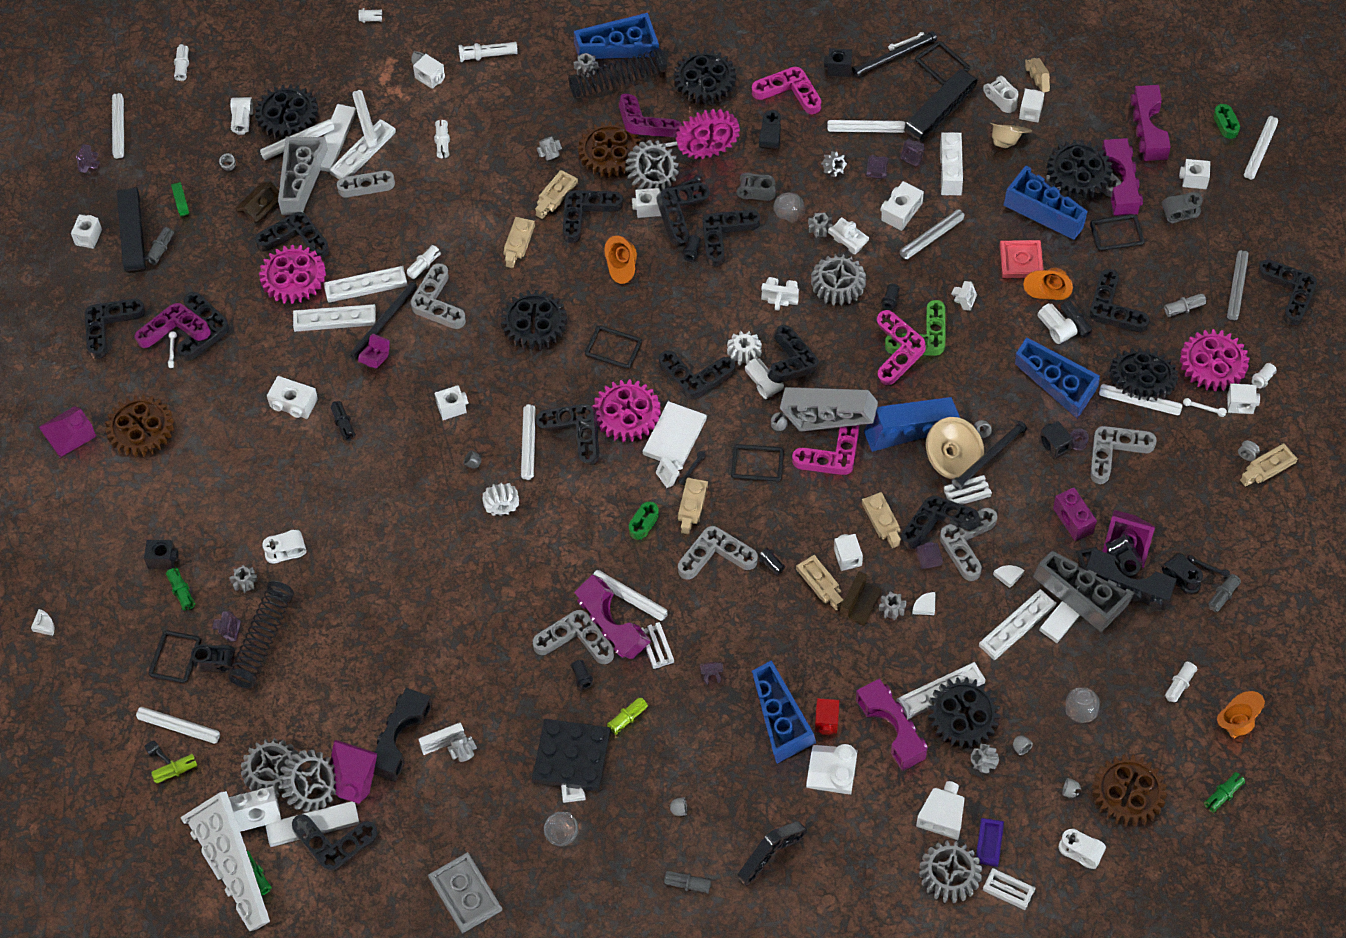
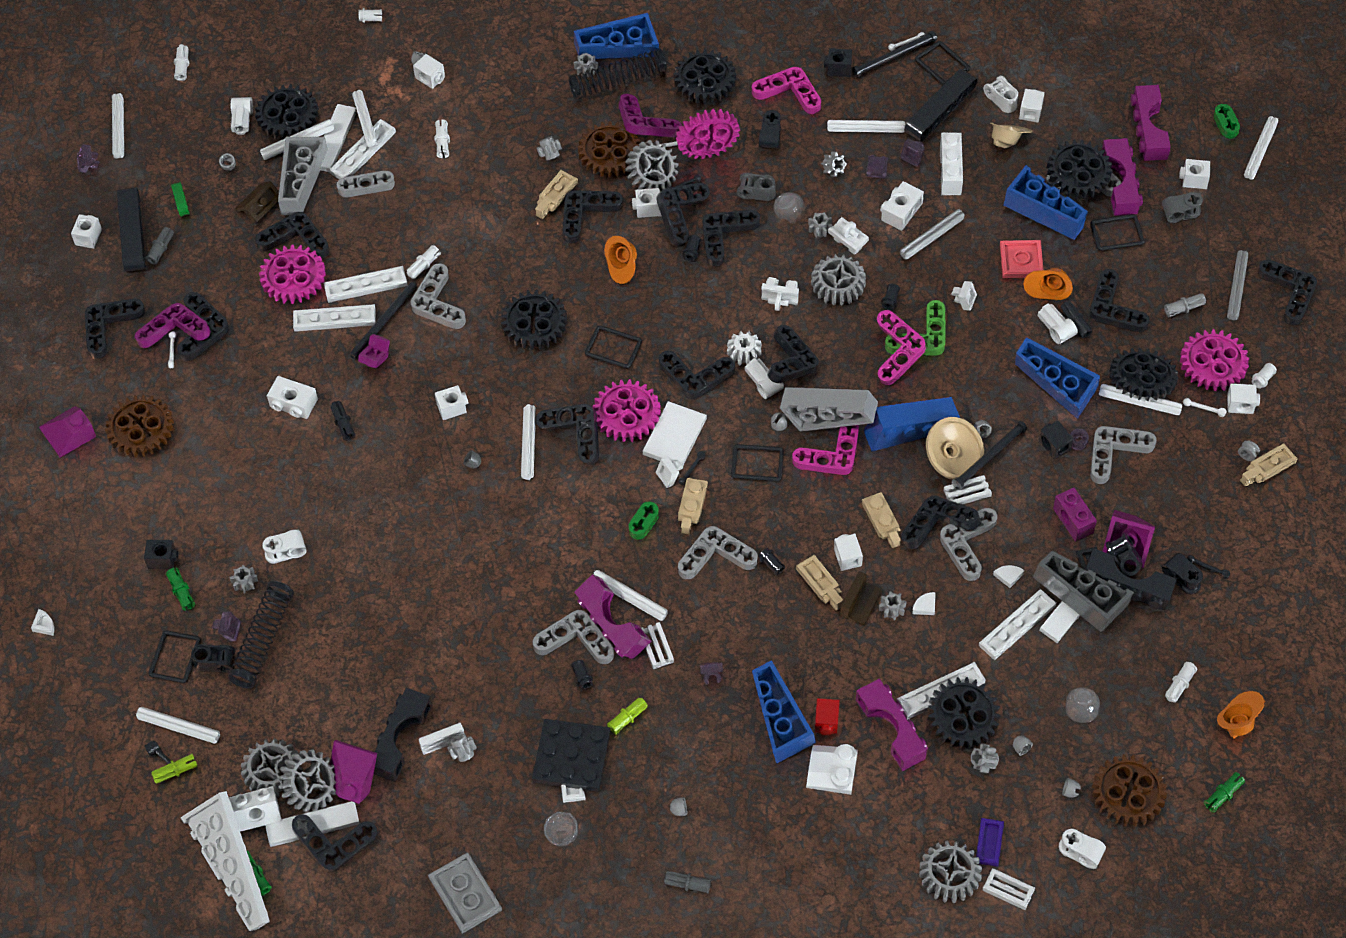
(477, 51): white pin -> none
(500, 499): white gear -> none
(518, 240): tan hinge -> none
(773, 841): black beam -> none
(929, 555): clear purple tile -> none
(943, 811): white torso -> none
(1038, 73): tan hinge -> none
(1224, 592): dark grey axle -> none

